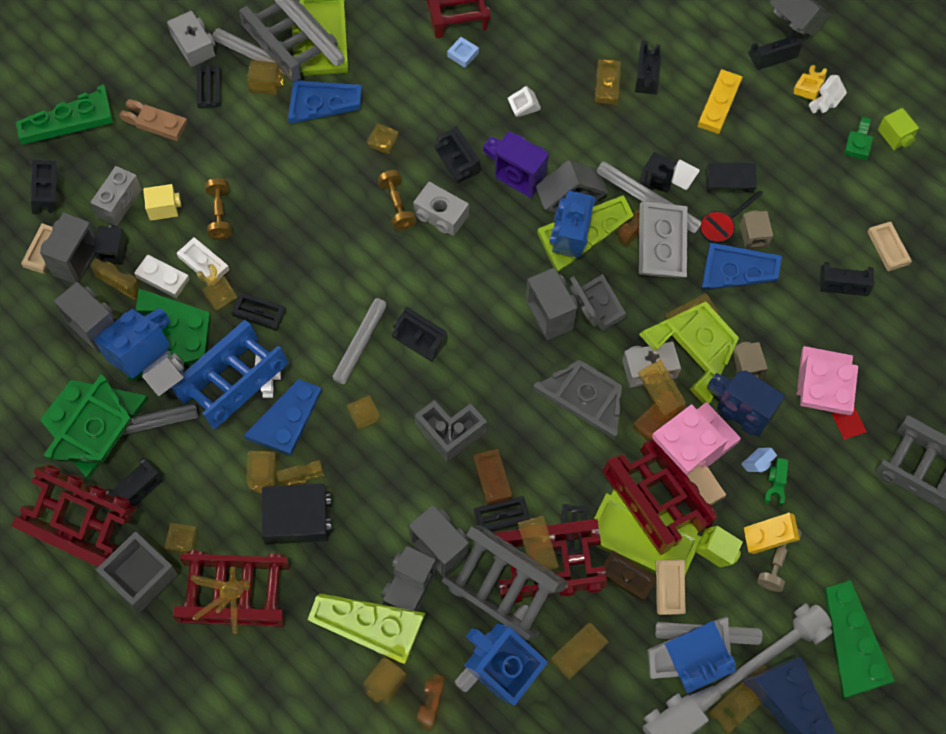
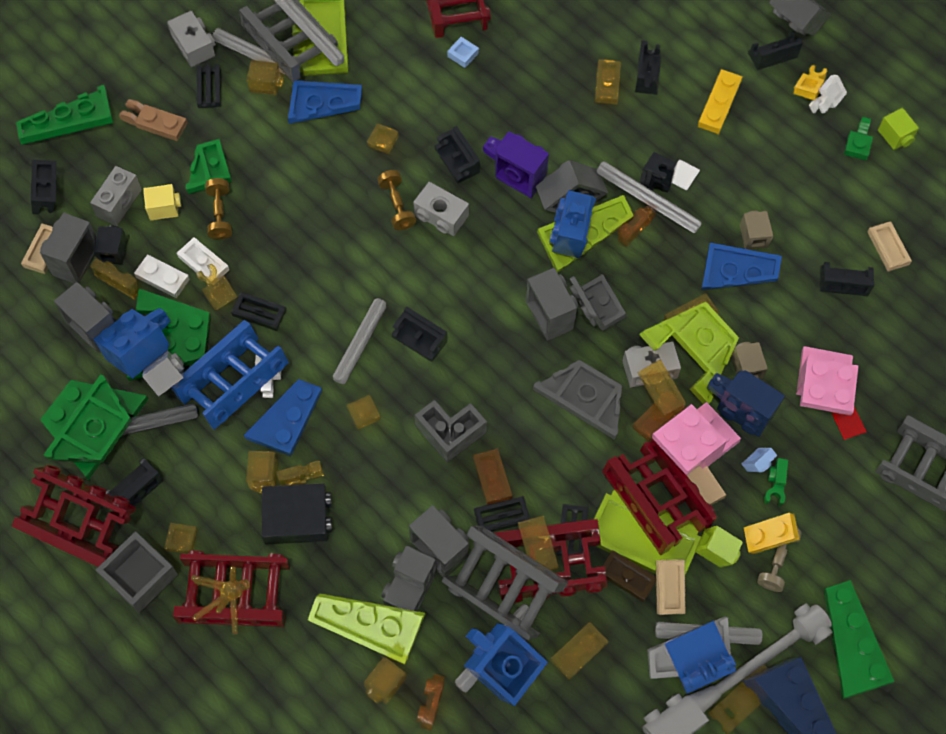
(208, 164): none -> green wing
(524, 102): white slope -> none
(663, 240): light grey plate -> none
(719, 226): piece -> none
(731, 176): black hinge -> none

